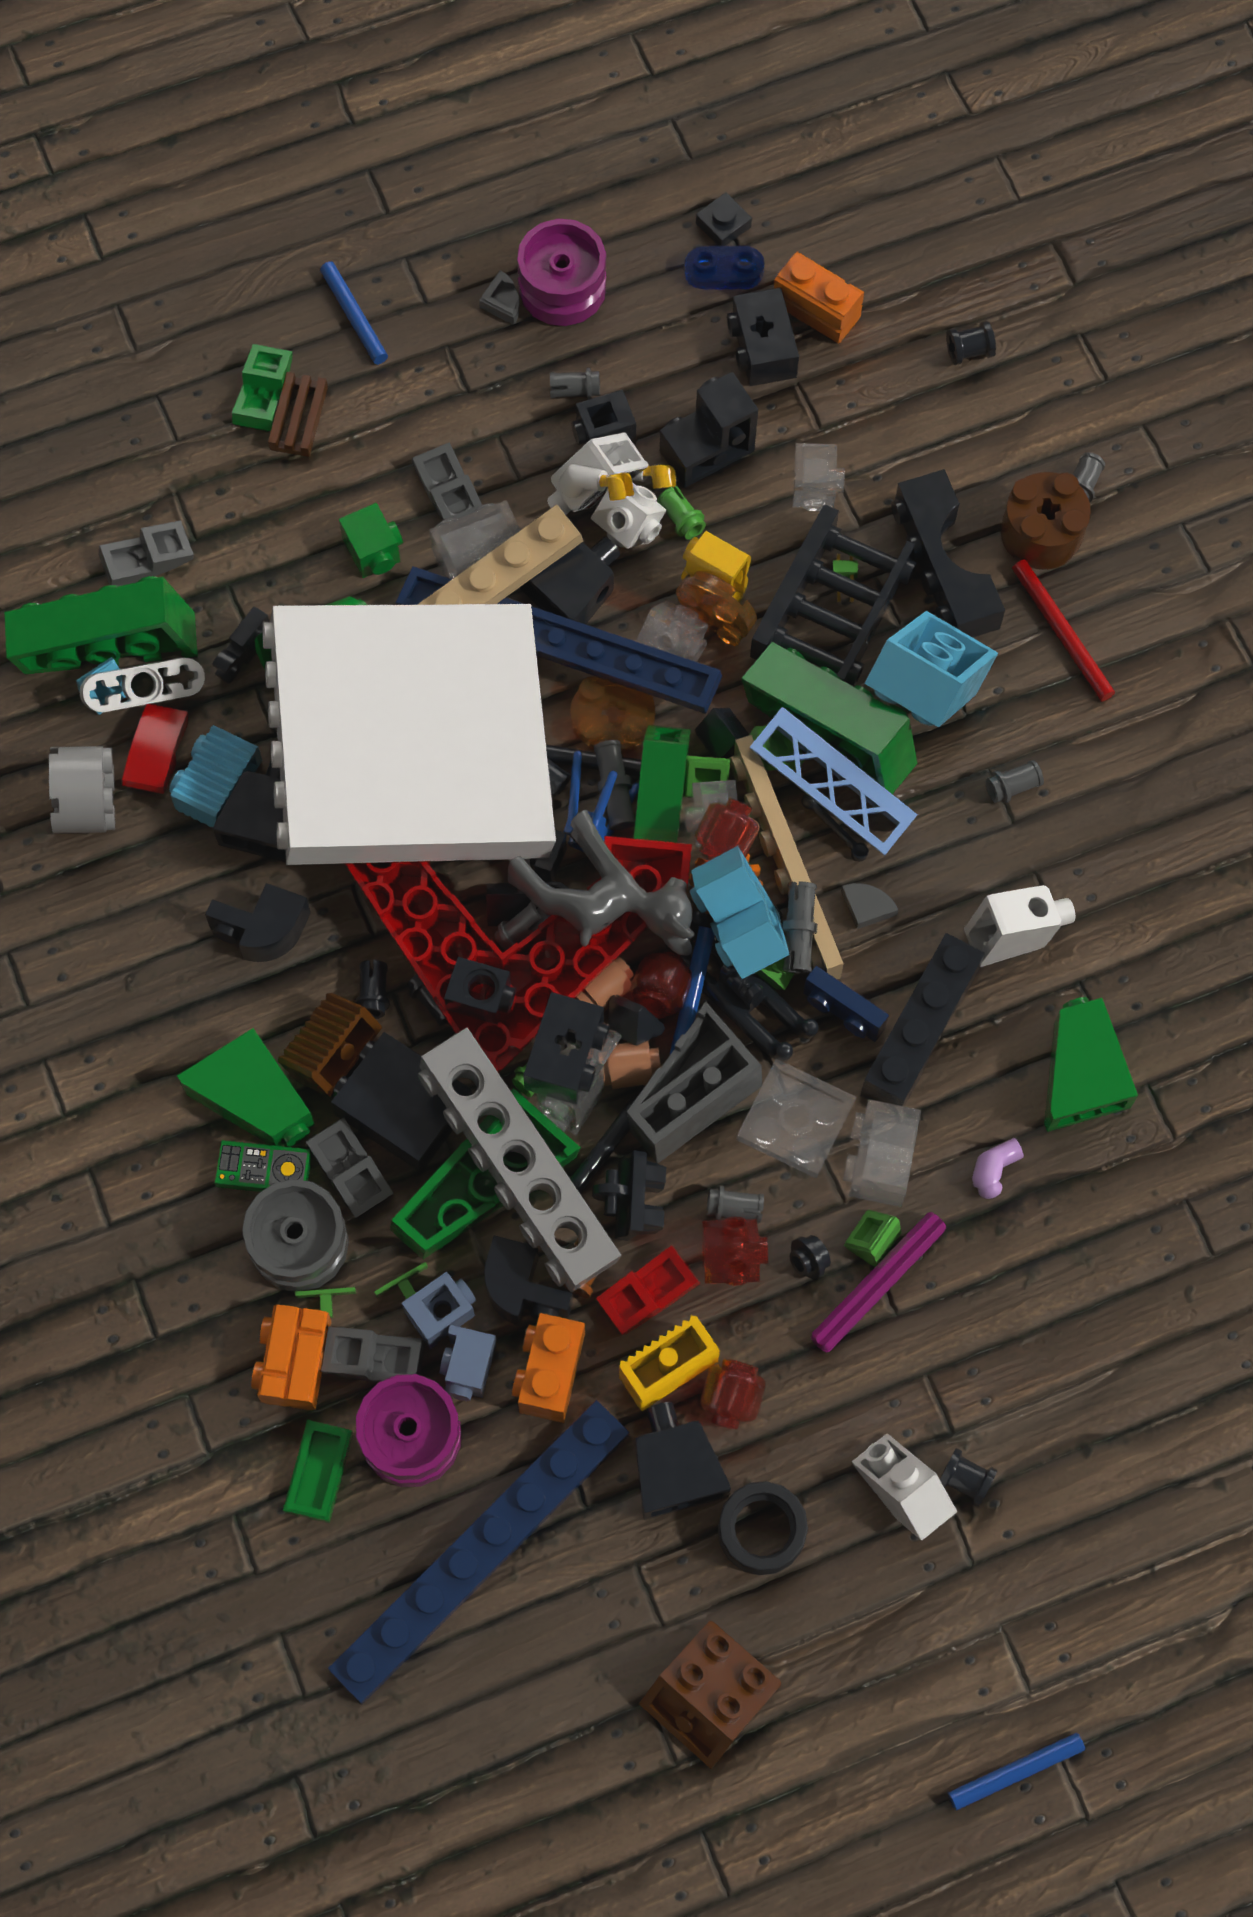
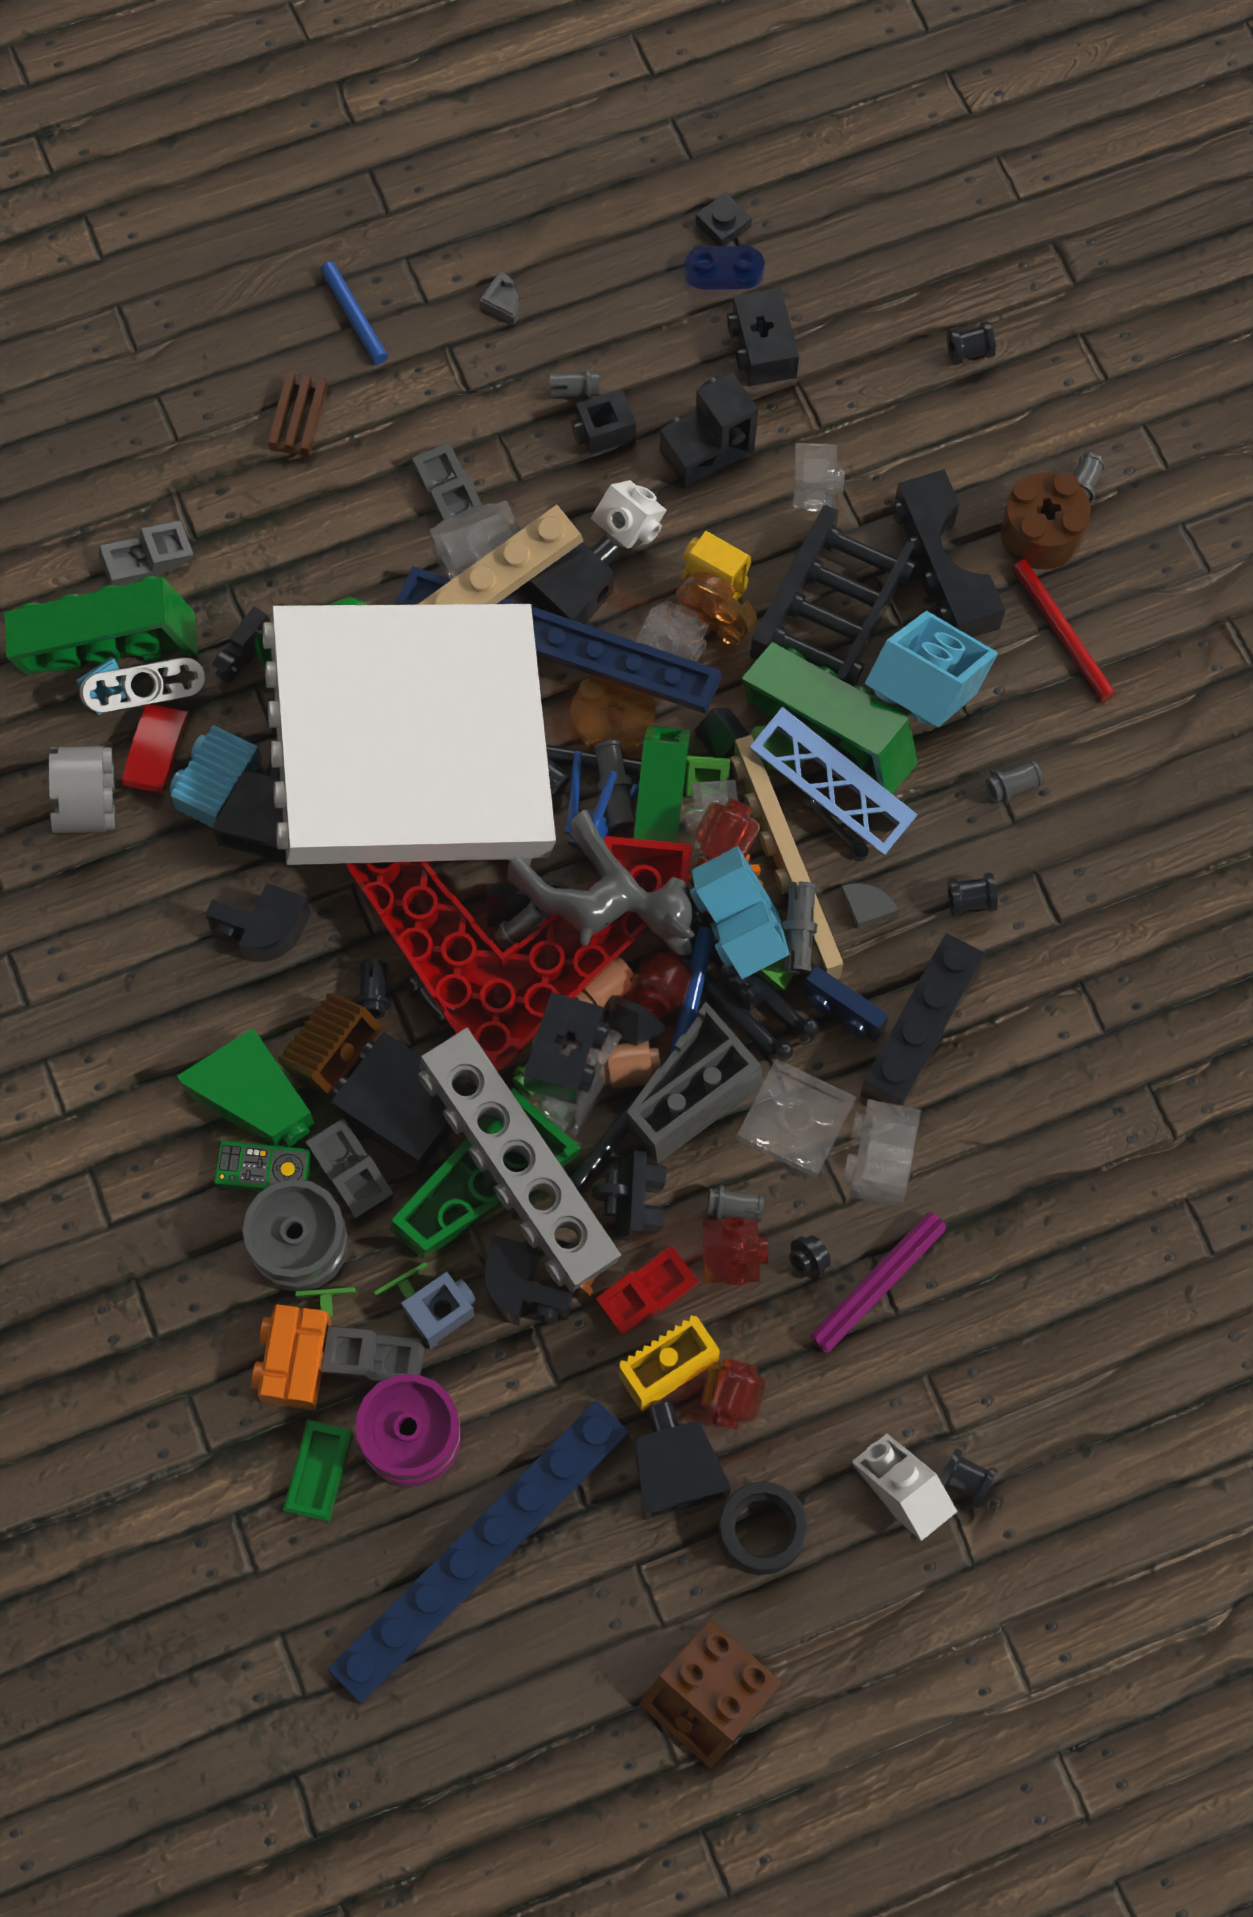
(261, 387): green slope -> none
(371, 540): green brick -> none
(467, 1363): sand blue brick -> none
(470, 974): black brick -> none
(548, 867): black plate -> none
(551, 1367): orange brick -> none
(562, 272): magenta wheel -> none
(602, 466): white torso -> none
(687, 519): bright green pin -> none
(819, 297): orange brick -> none
(846, 568): bright green piece -> none
(874, 1236): bright green slope -> none
(972, 894): none -> black bush
(990, 1167): lavender arm -> none
(1016, 1771): blue bar -> none
(1017, 922): white torso -> none
(1086, 1067): green slope -> none

